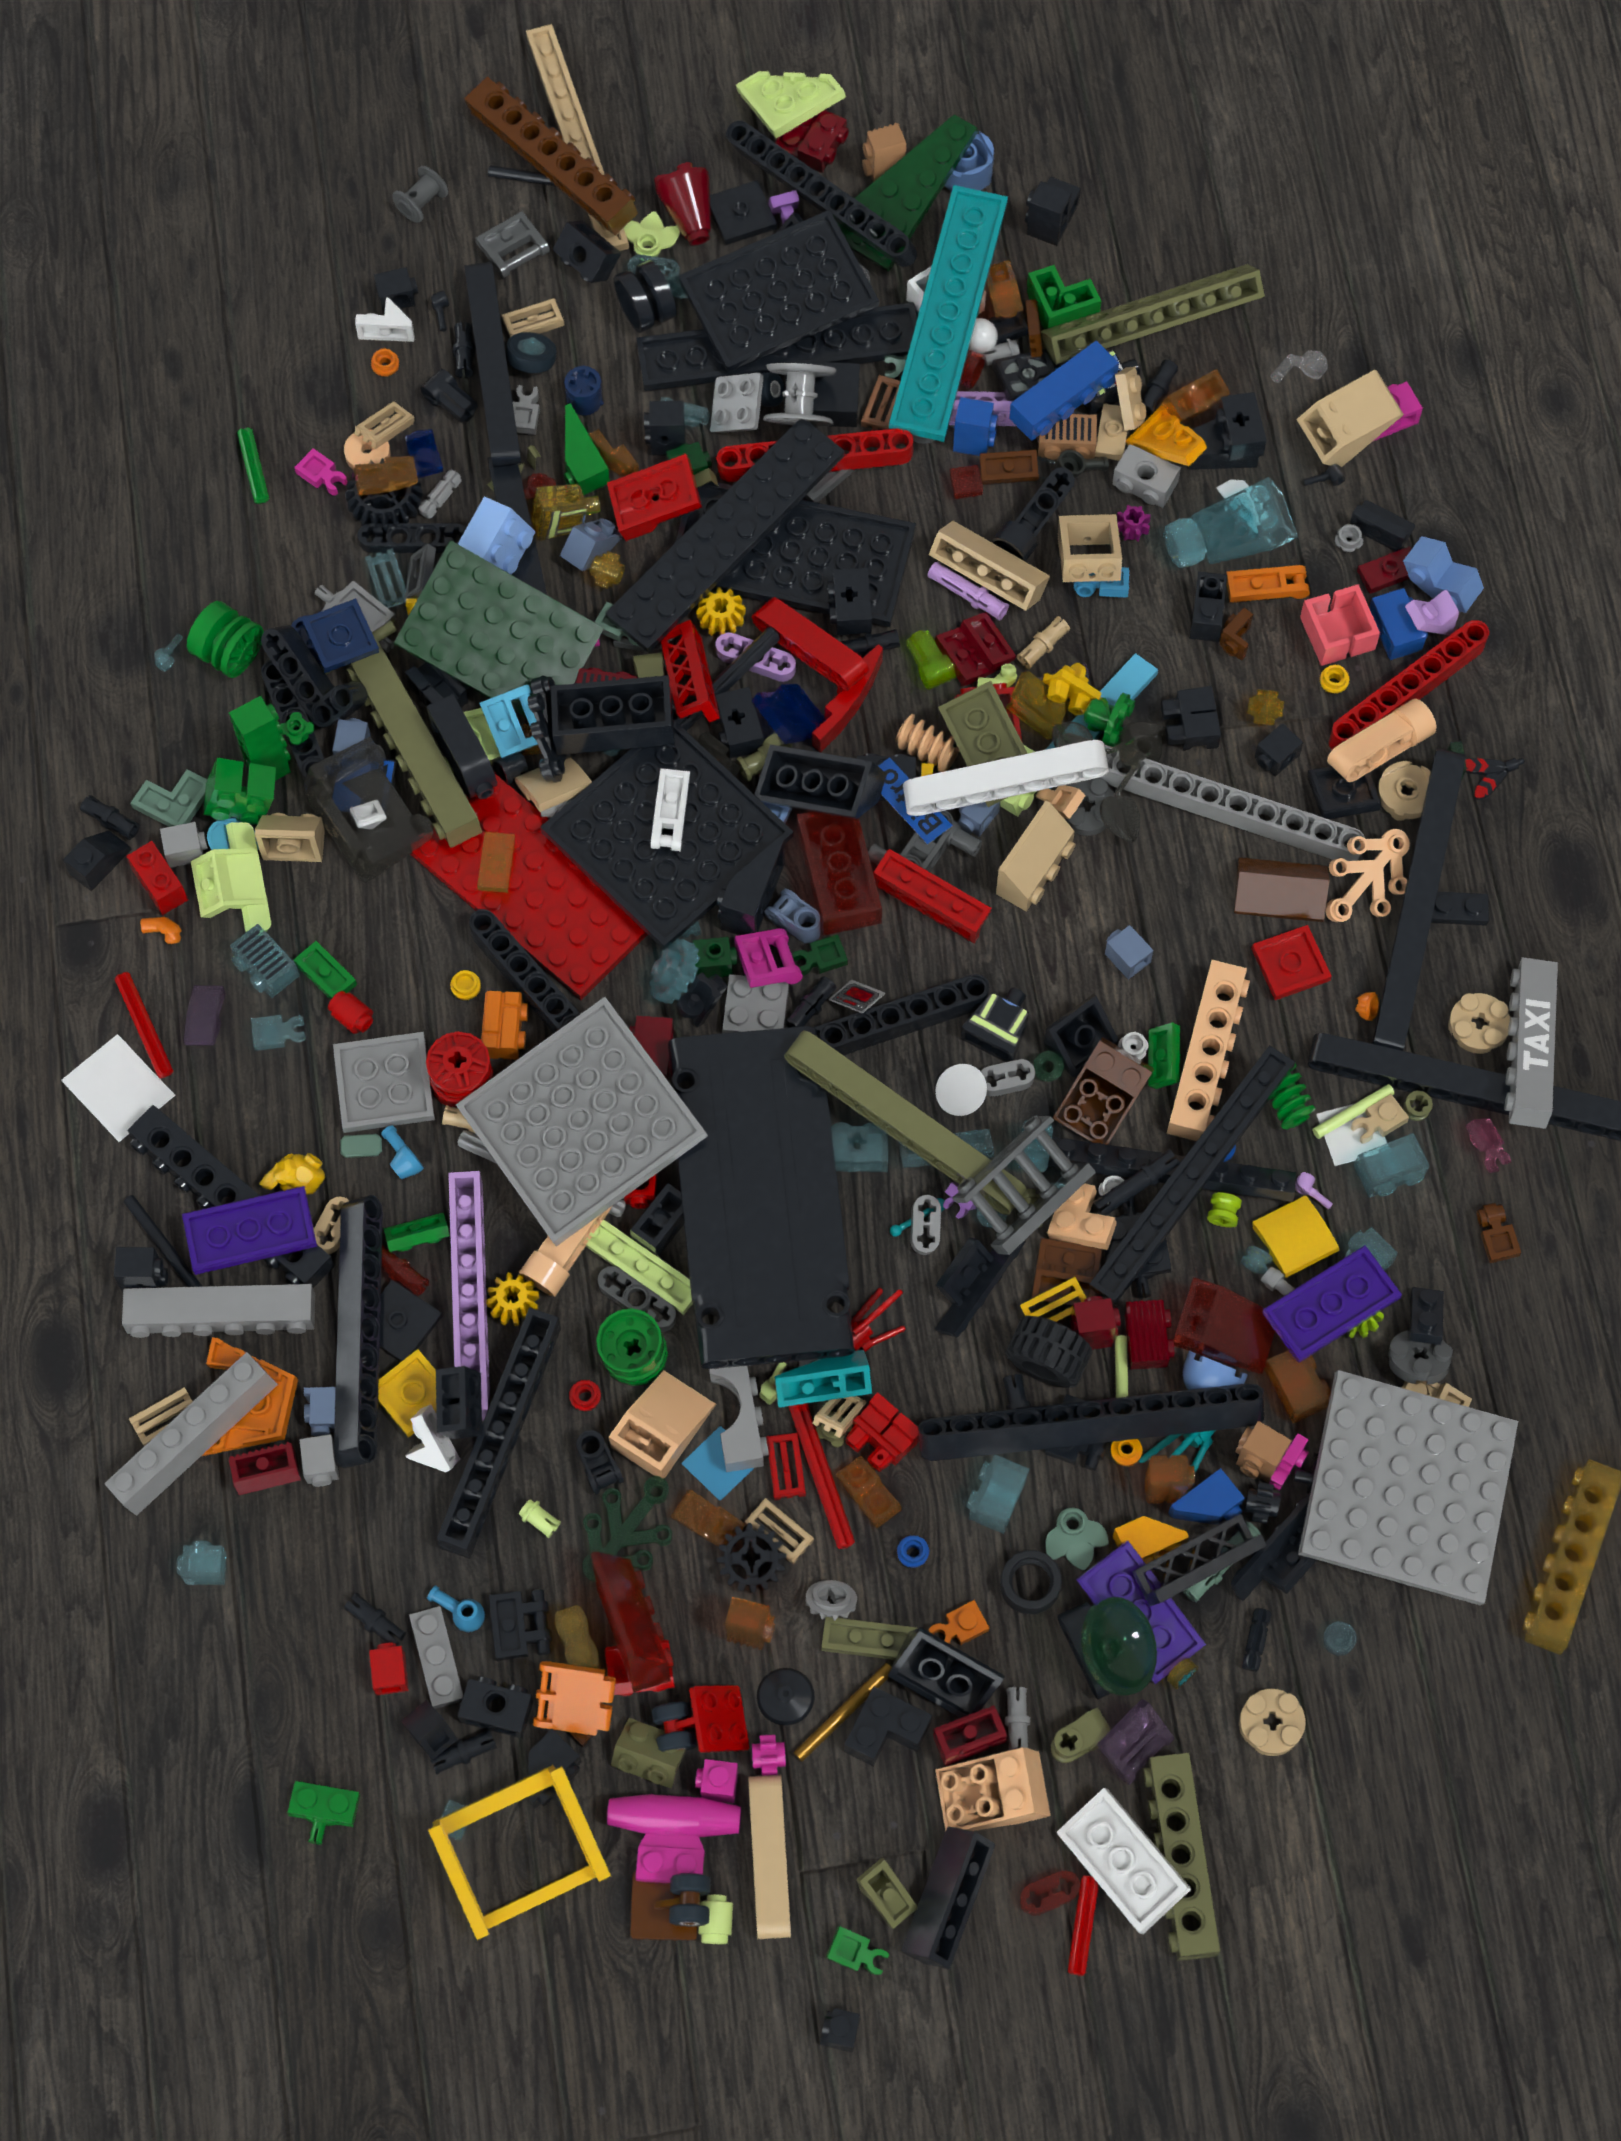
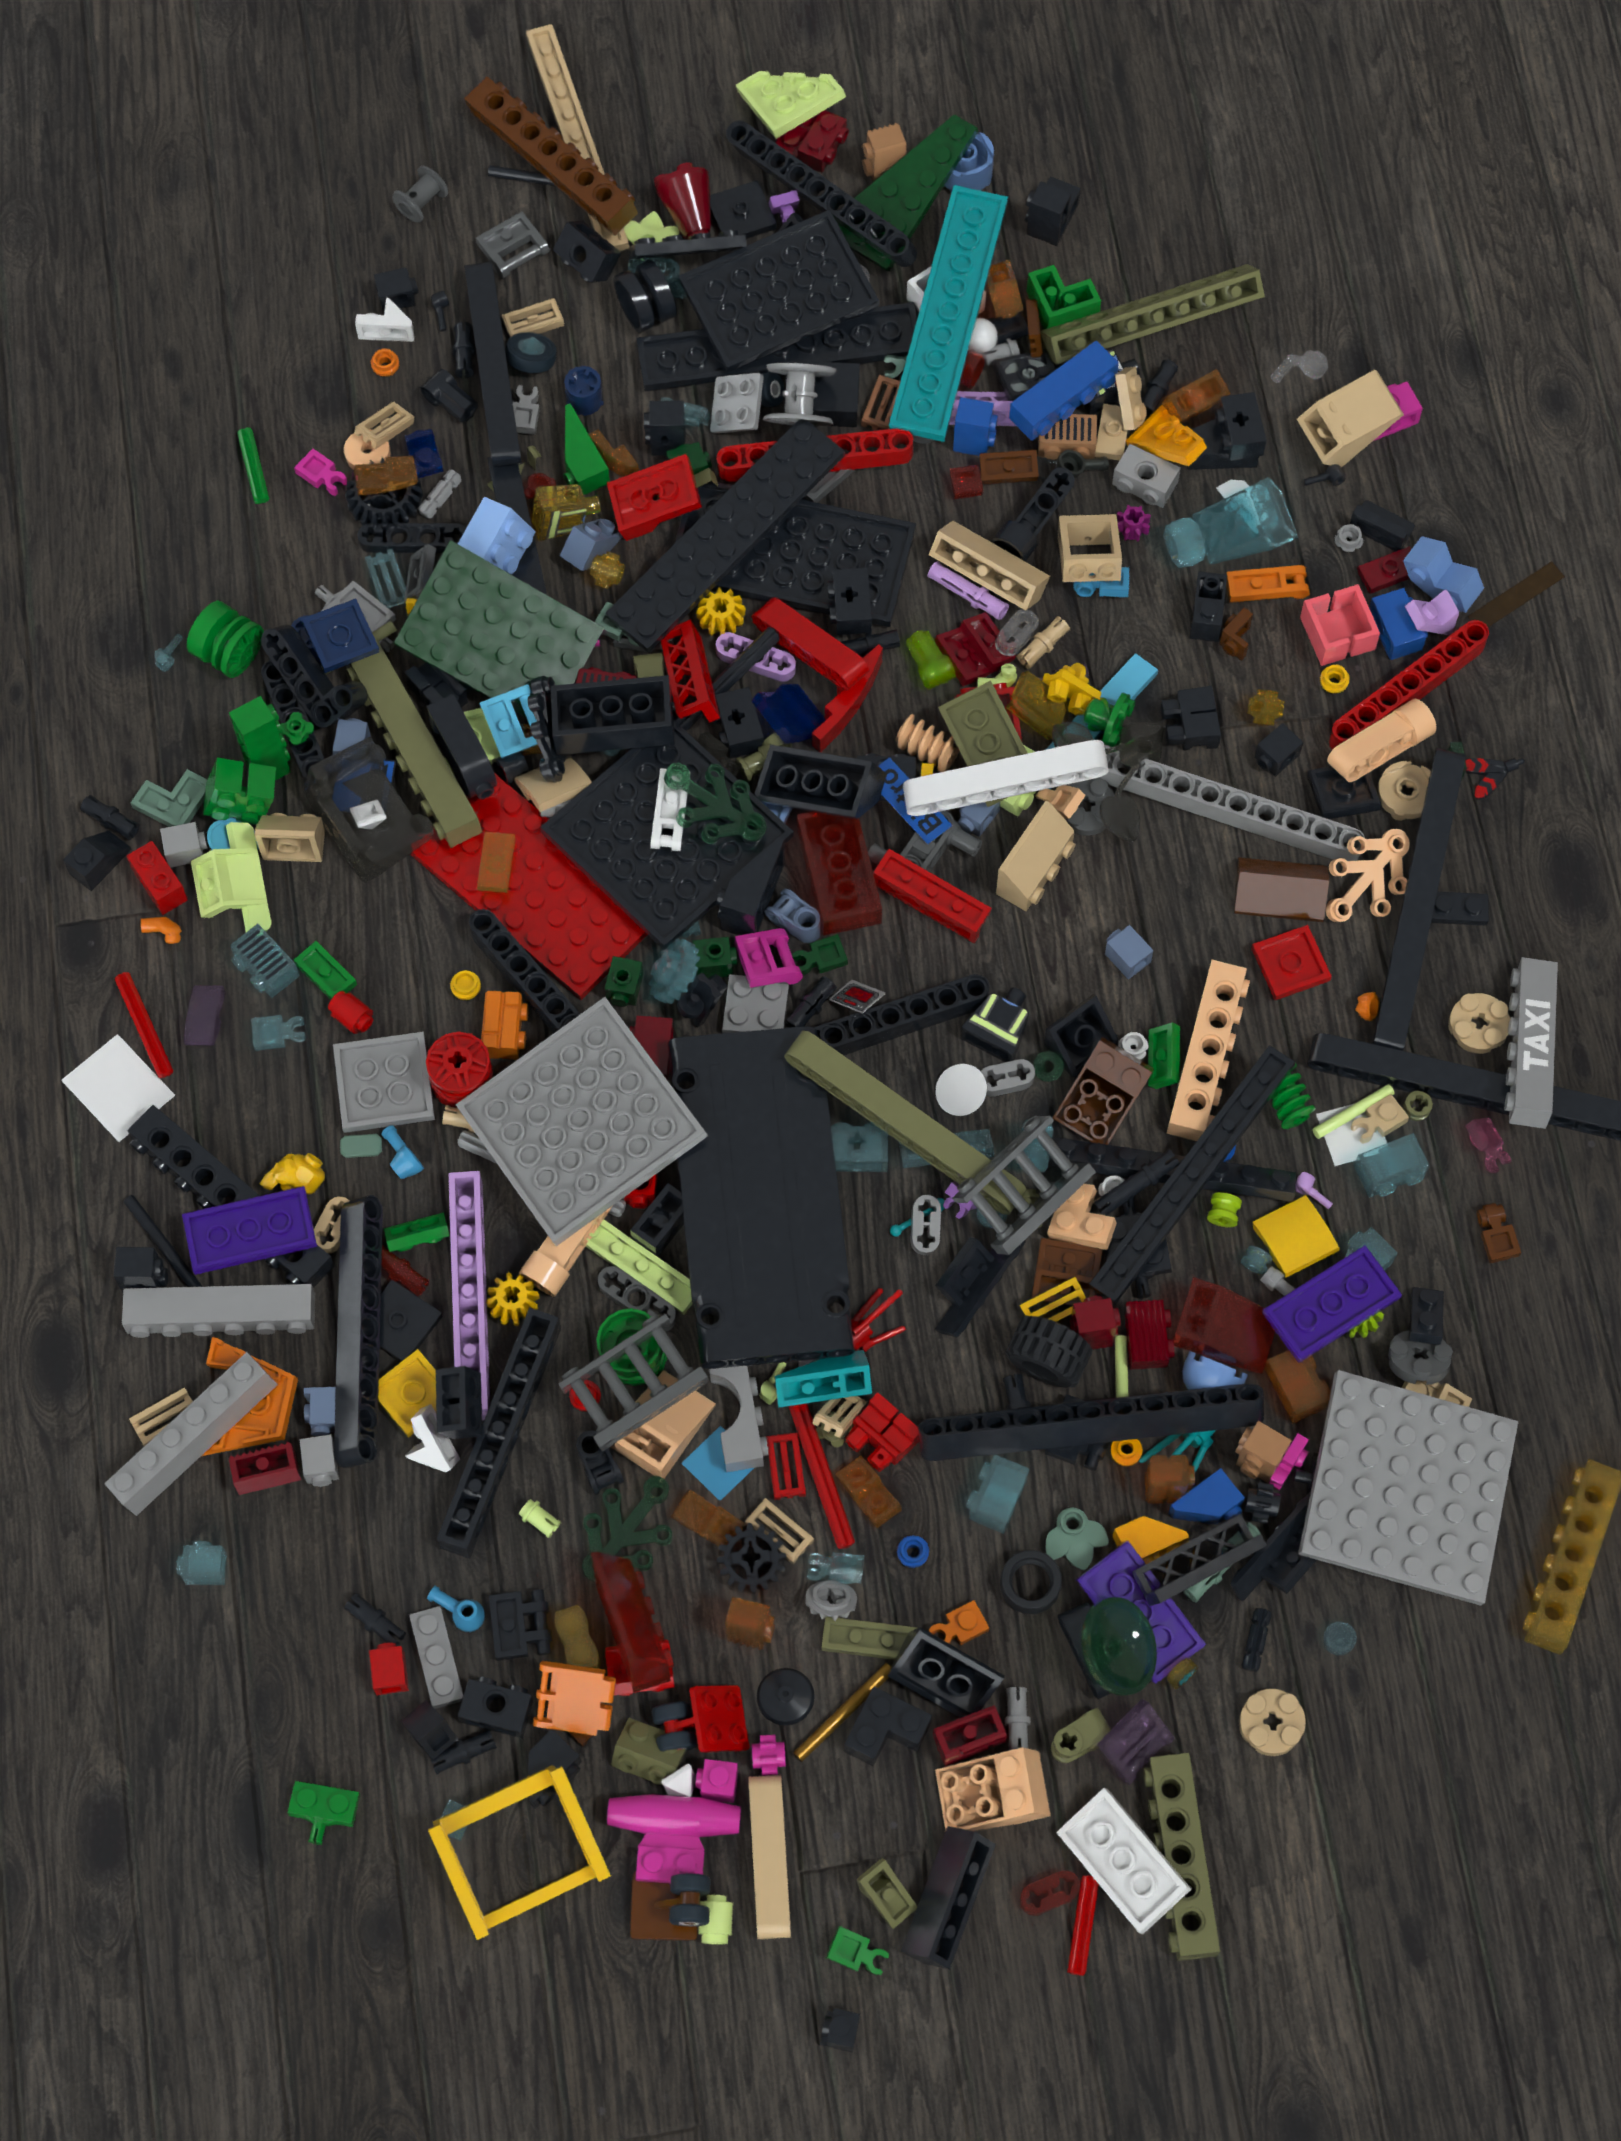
(624, 981): none -> dark green brick
(635, 1413): none -> dark grey fence
(680, 1782): none -> white slope
(697, 244): none -> black plate
(718, 805): none -> clear green plant
(839, 1567): none -> clear light blue plate
(1021, 636): none -> clear beam
(1518, 595): none -> dark brown sticker

